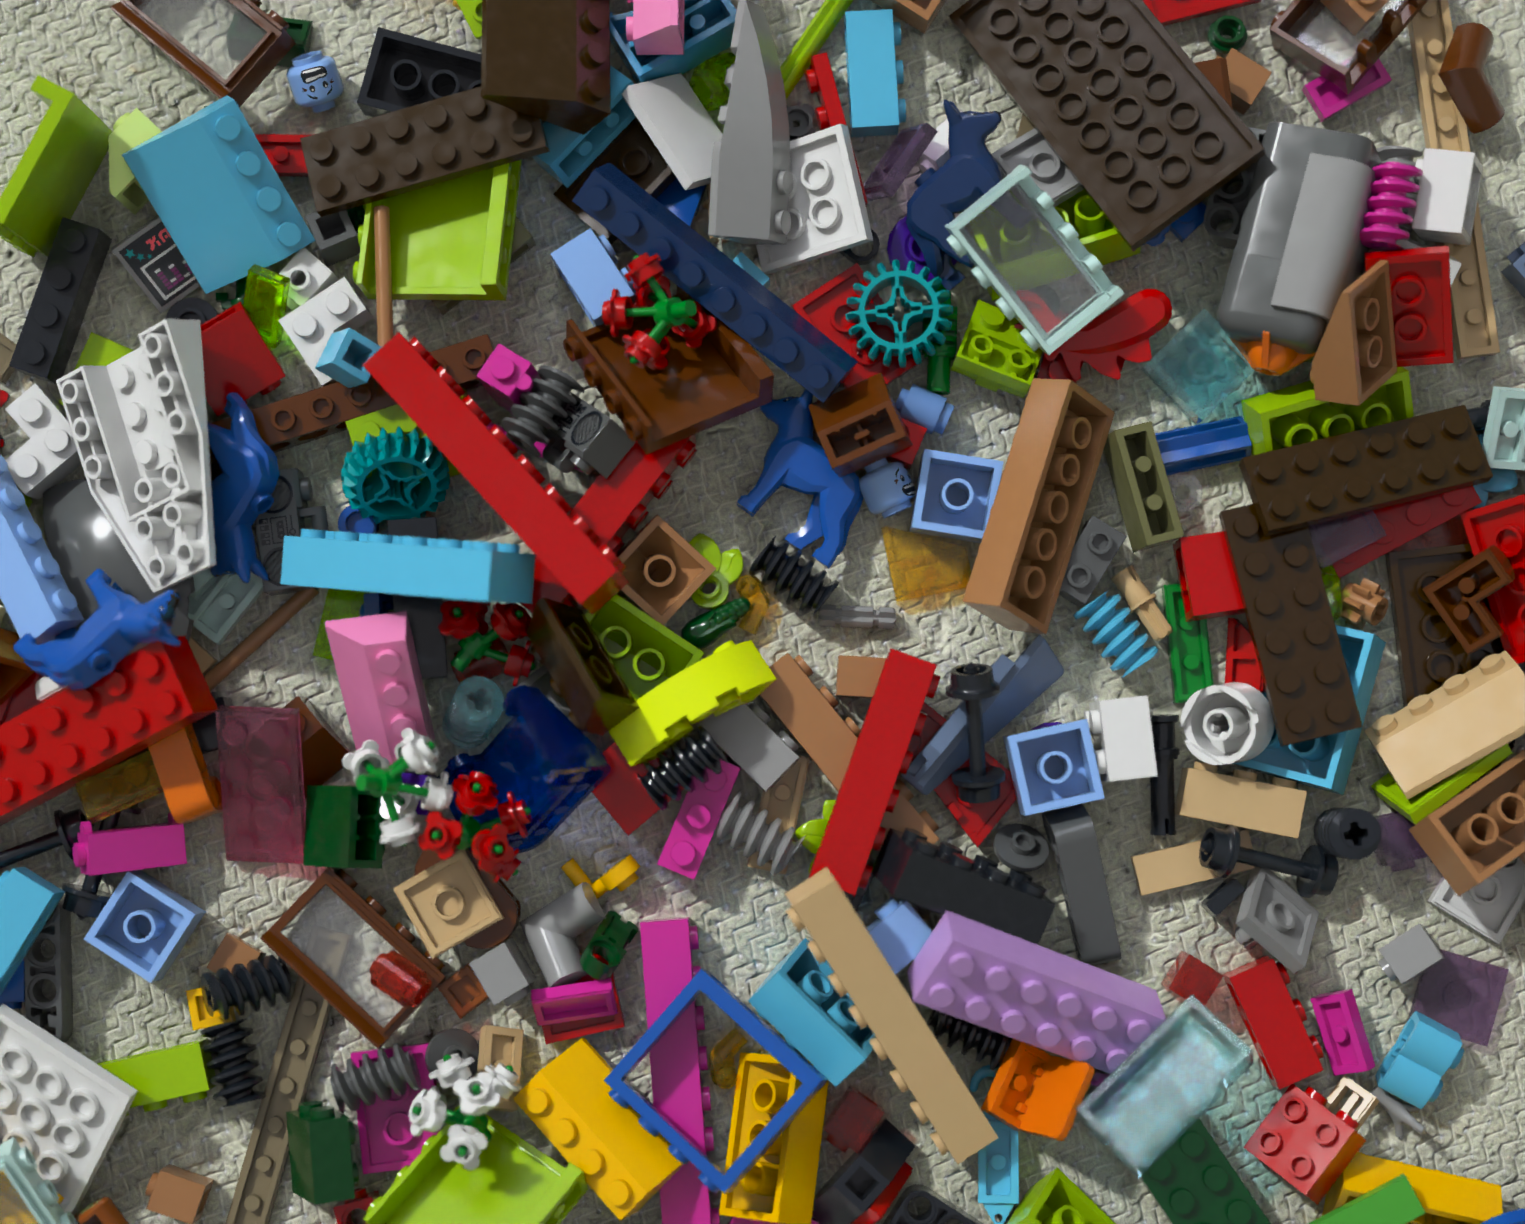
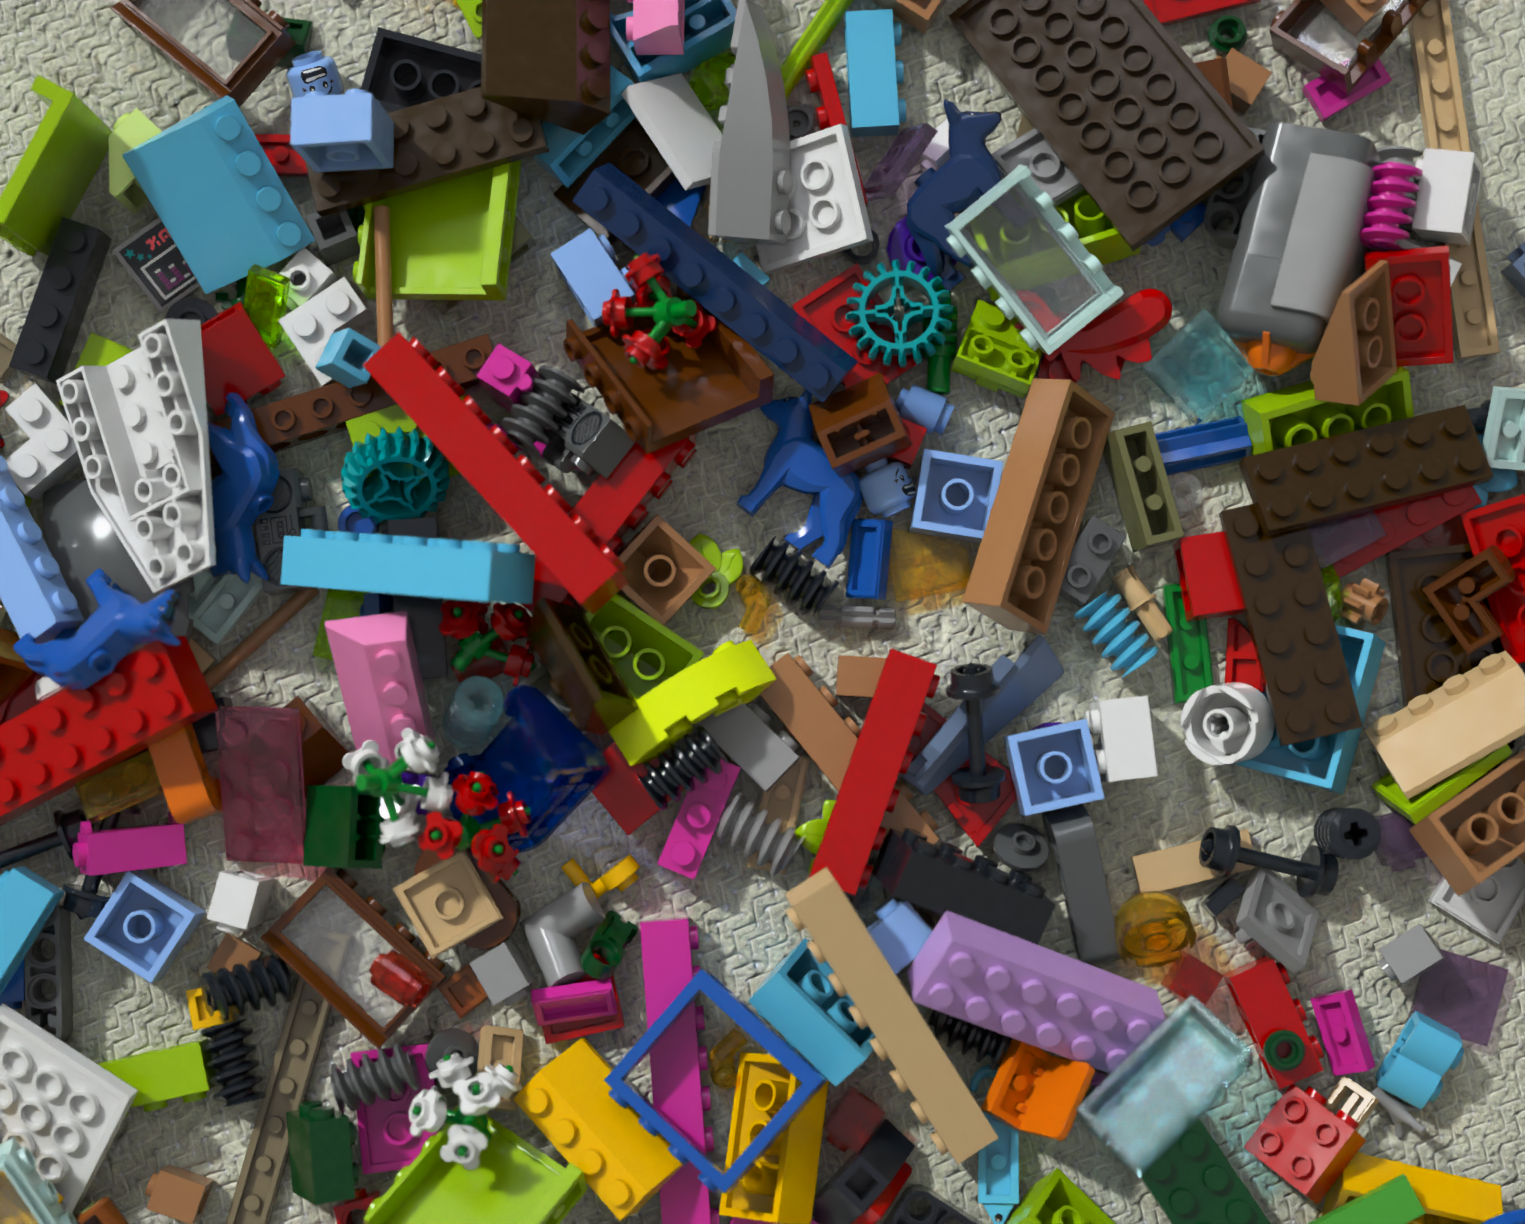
(240, 900): none -> white brick
(342, 131): none -> light blue brick
(710, 626): dark green piece -> none
(869, 559): none -> blue tile
(1153, 929): none -> clear yellow cylinder
(1162, 786): black pin -> none
(1240, 800): tan brick -> none
(1296, 1053): none -> dark green plate
(1465, 78): reddish brown brick -> none

